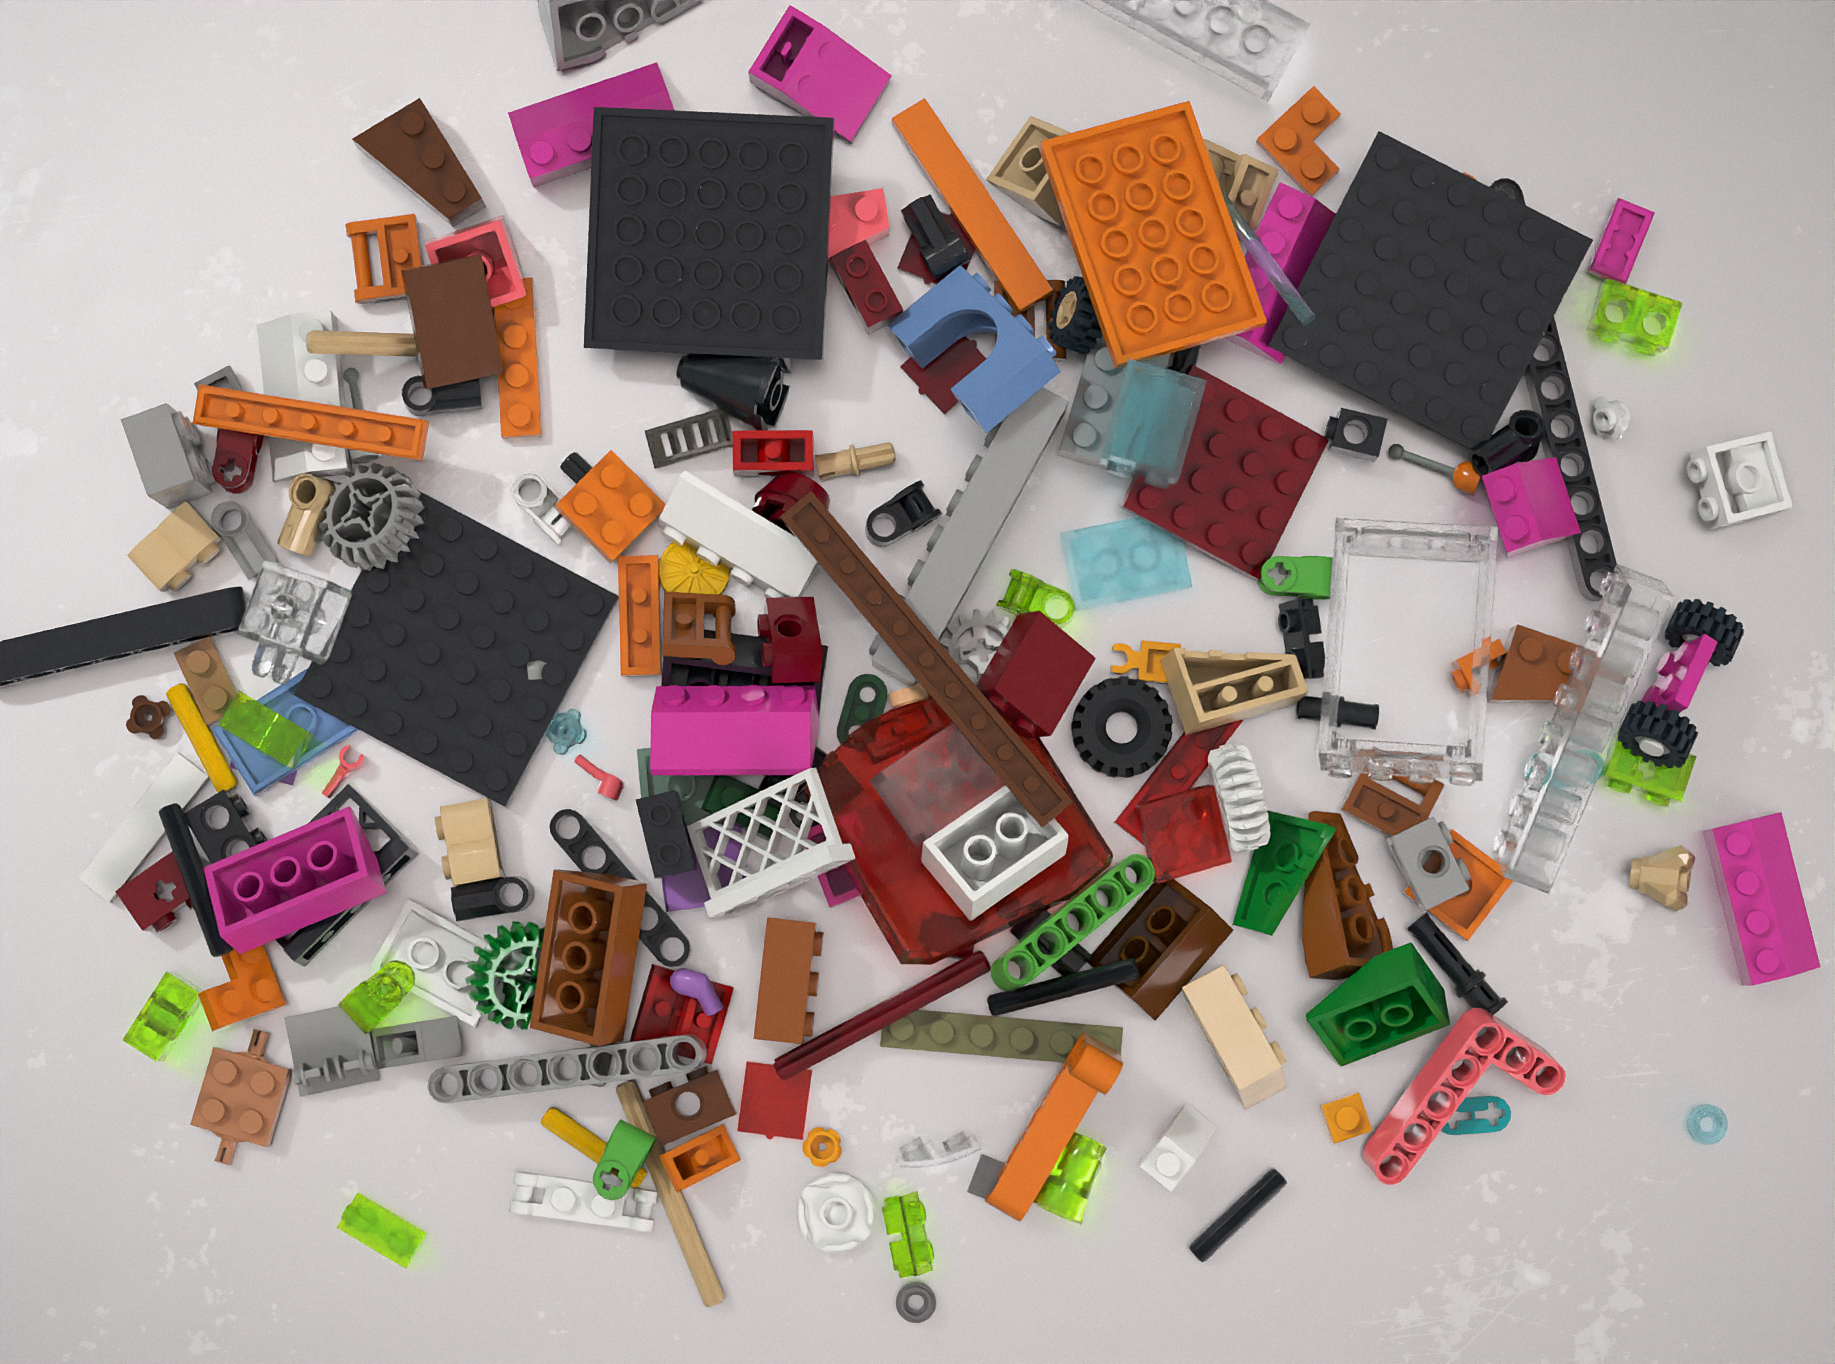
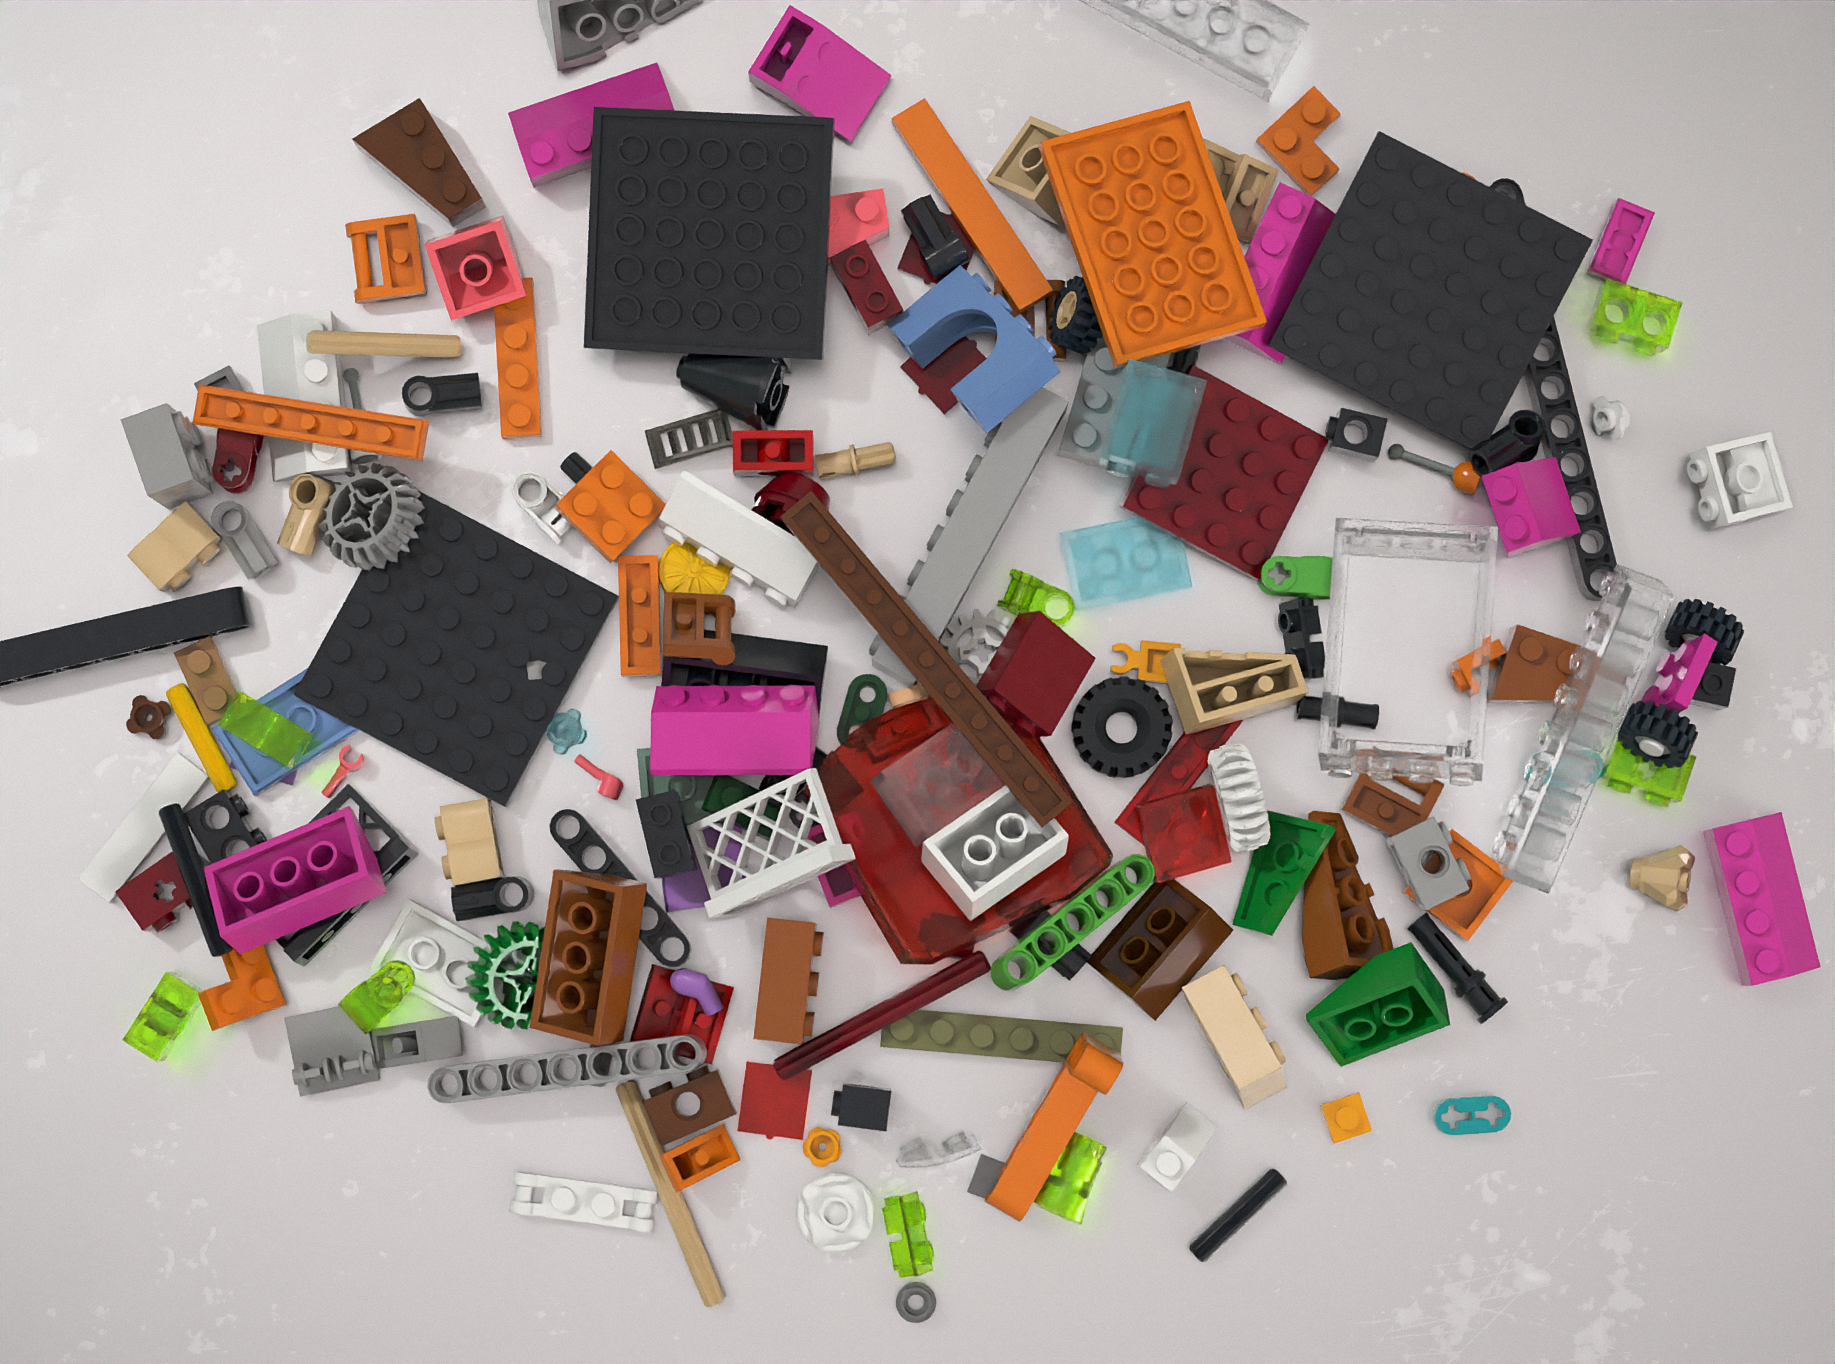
(241, 1097): nougat plate -> none
(292, 619): clear hinge -> none
(381, 1230): clear neon green hinge -> none
(452, 321): reddish brown tile -> none
(580, 1138): yellow axle -> none
(624, 1153): bright green piece -> none
(791, 639): dark red brick -> none
(862, 1106): none -> black brick
(903, 515): black piece -> none
(1063, 987): black axle -> none
(1269, 265): clear light blue bar -> none
(1454, 1087): coral beam -> none
(1714, 687): none -> black brick
(1719, 1127): clear light blue plate -> none

